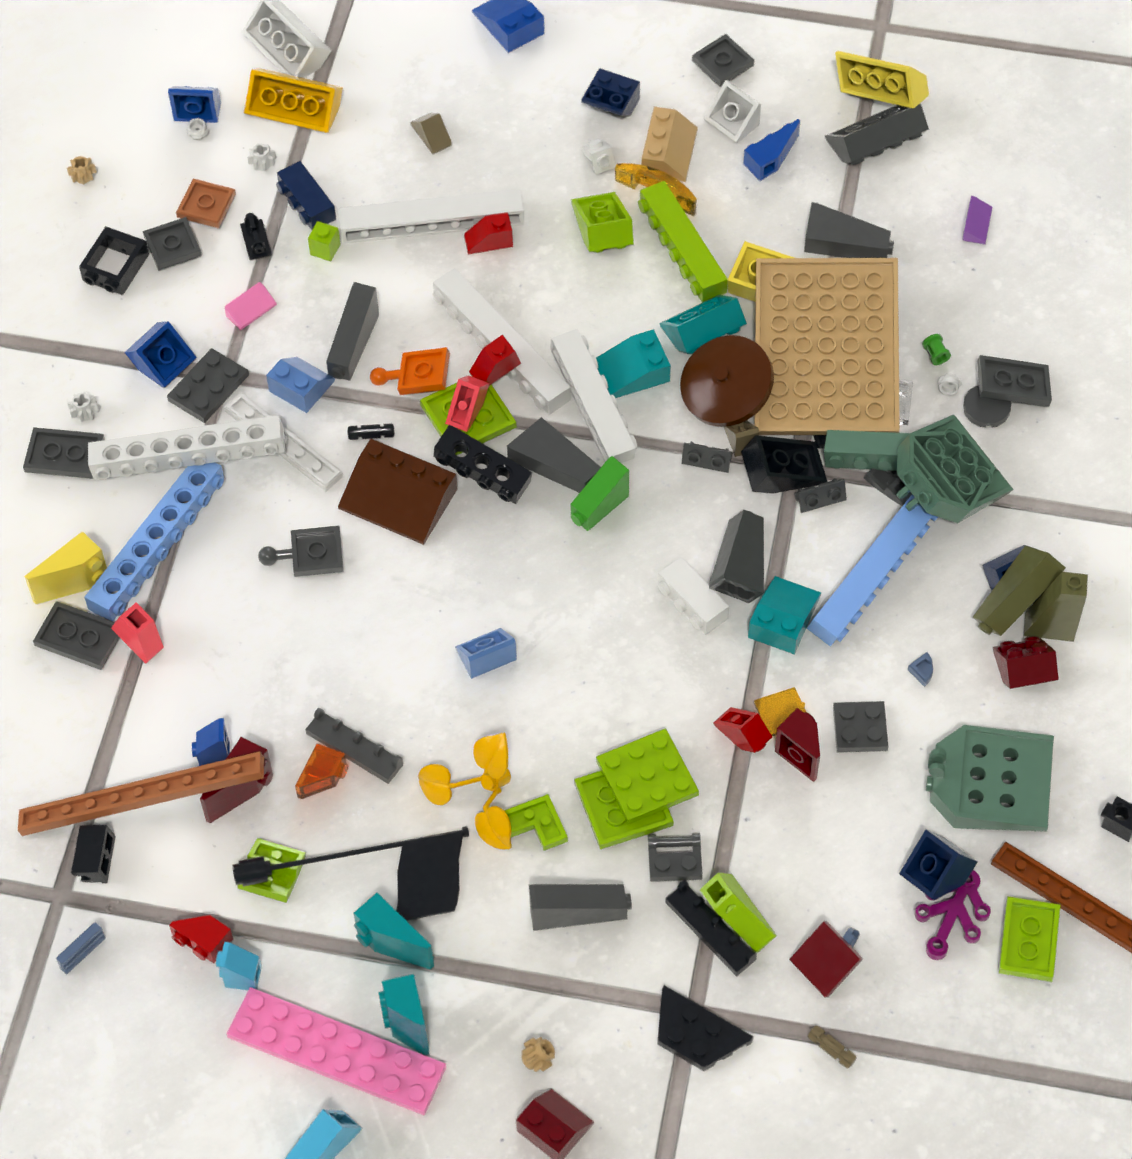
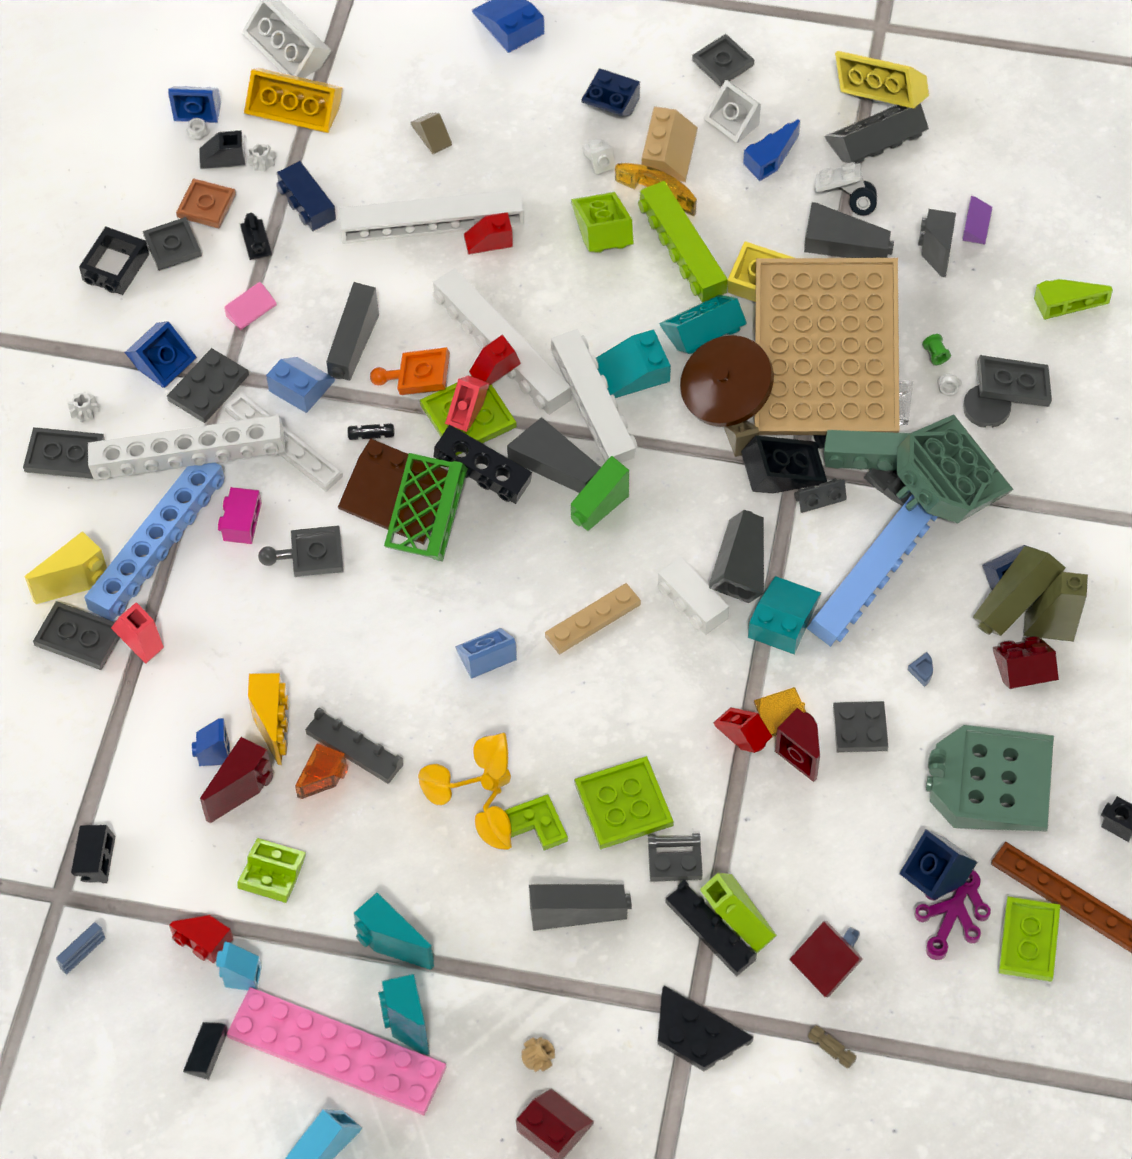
(81, 169): tan gear -> none
(141, 793): nougat plate -> none
(206, 1049): none -> black slope
(223, 150): none -> black slope
(240, 515): none -> dark pink brick
(268, 707): none -> yellow slope
(324, 241): lime brick -> none
(424, 874): black flag -> none
(446, 511): none -> bright green fence
(592, 618): none -> tan plate
(647, 776): lime plate -> none
(706, 457): dark grey hinge -> none
(849, 177): none -> white plate
(937, 239): none -> dark grey slope
(1067, 296): none -> lime slope

